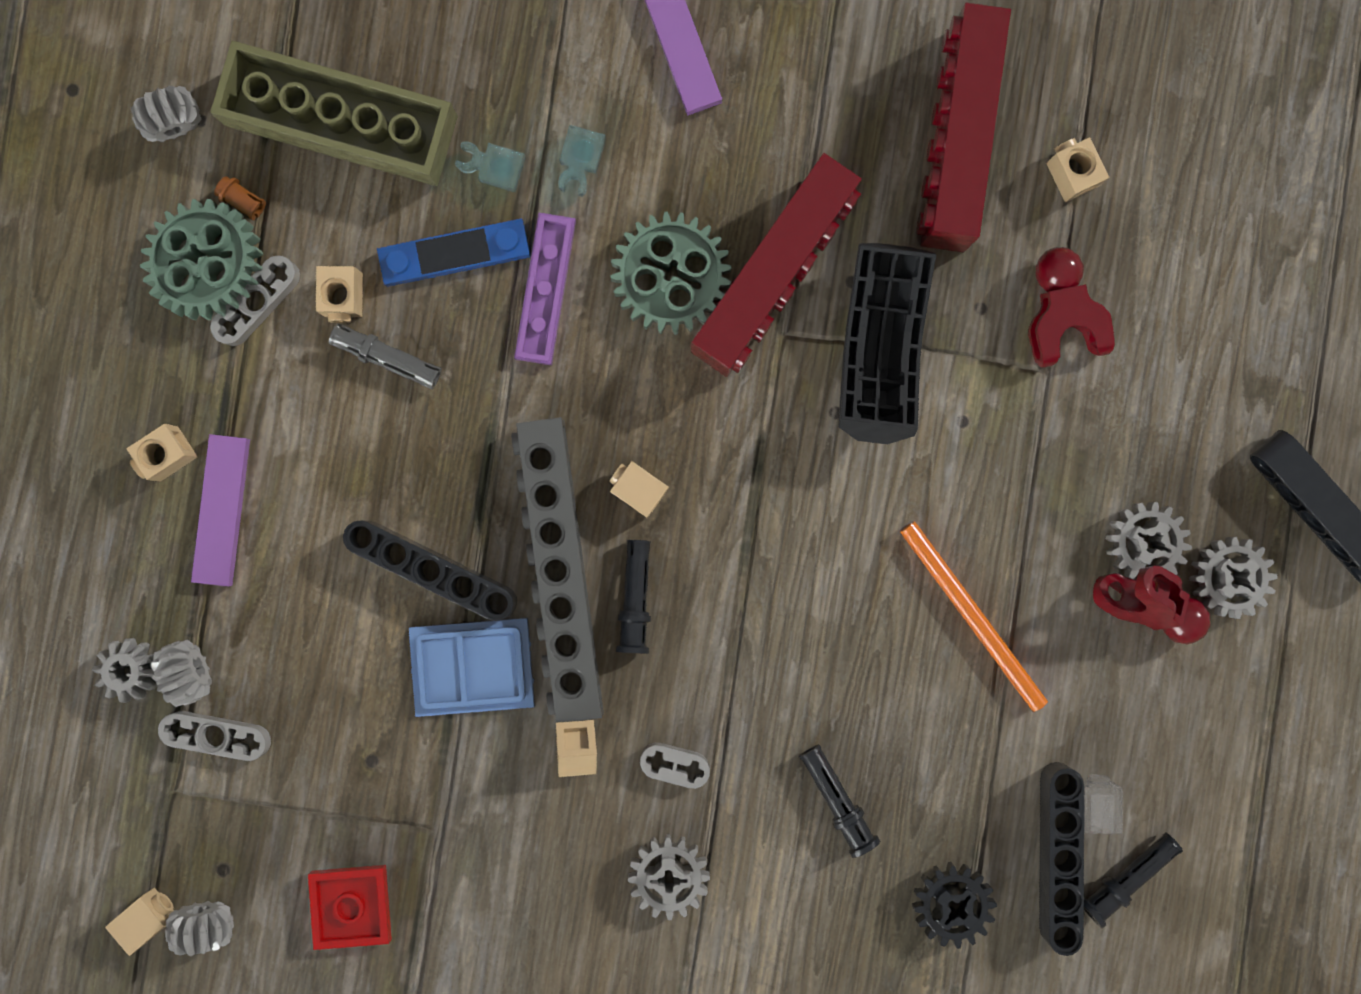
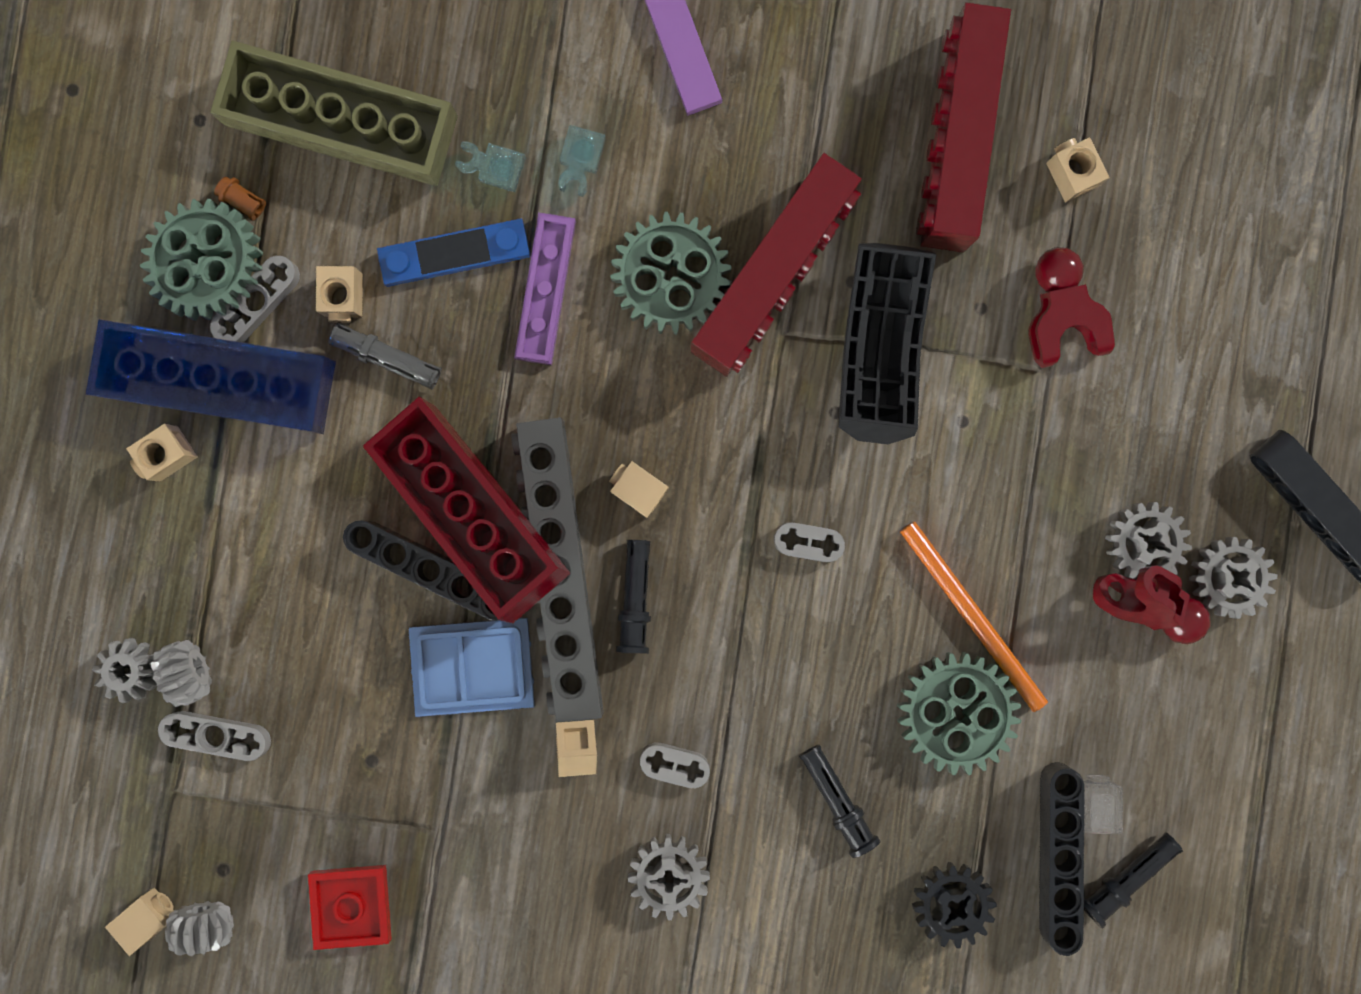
(165, 113): light grey gear -> none
(210, 376): none -> clear blue brick
(220, 510): medium lavender tile -> none
(466, 510): none -> dark red brick
(810, 533): none -> light grey beam
(979, 740): none -> sand green gear

